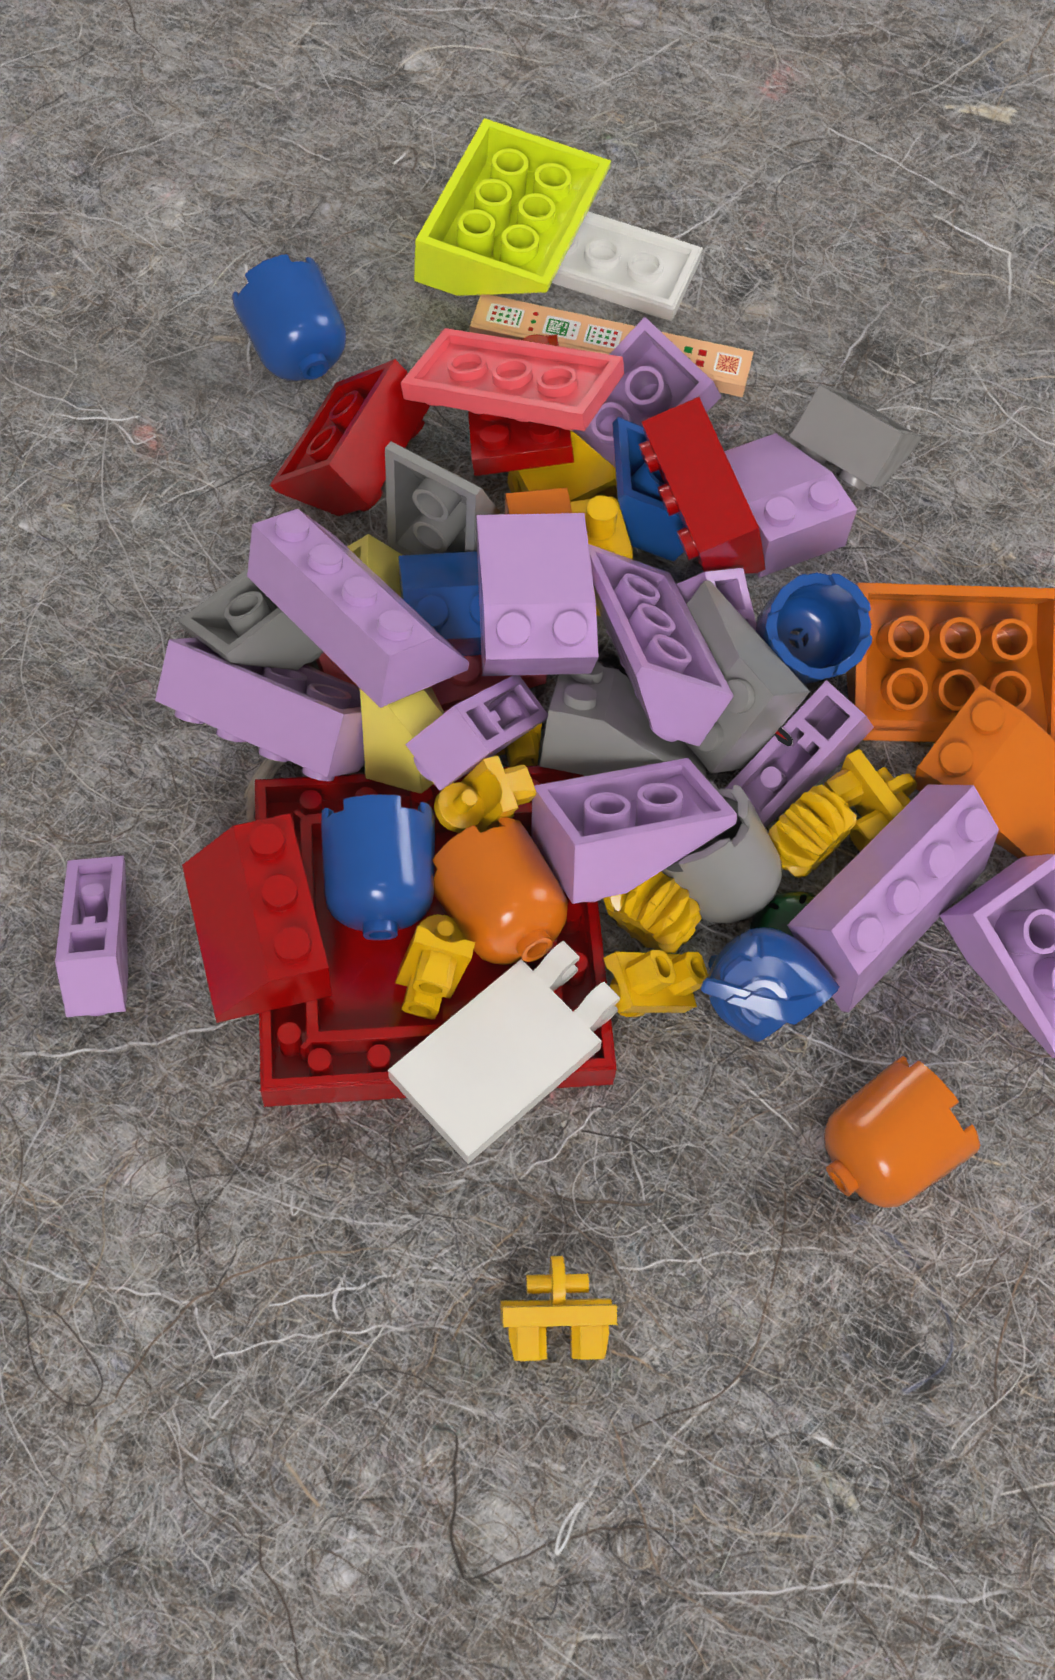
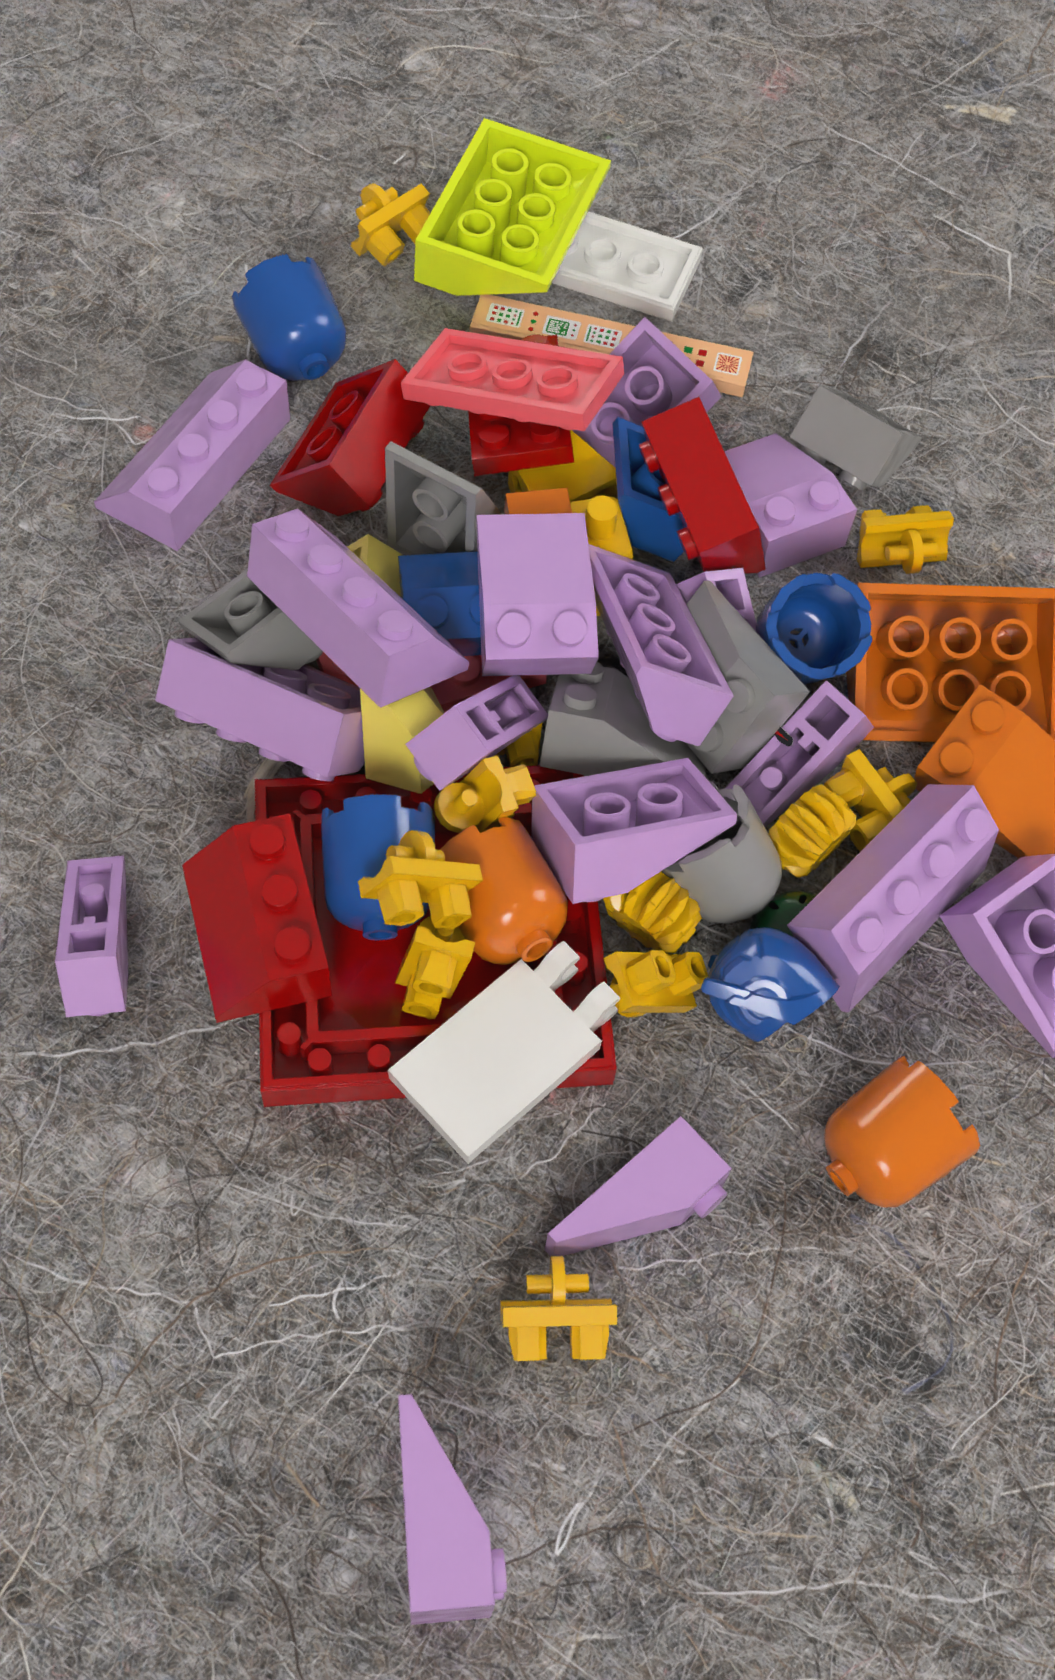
(199, 453): none -> lavender slope
(384, 216): none -> yellow hips
(419, 875): none -> yellow hips
(447, 1541): none -> lavender slope
(648, 1194): none -> lavender slope
(904, 538): none -> yellow hips

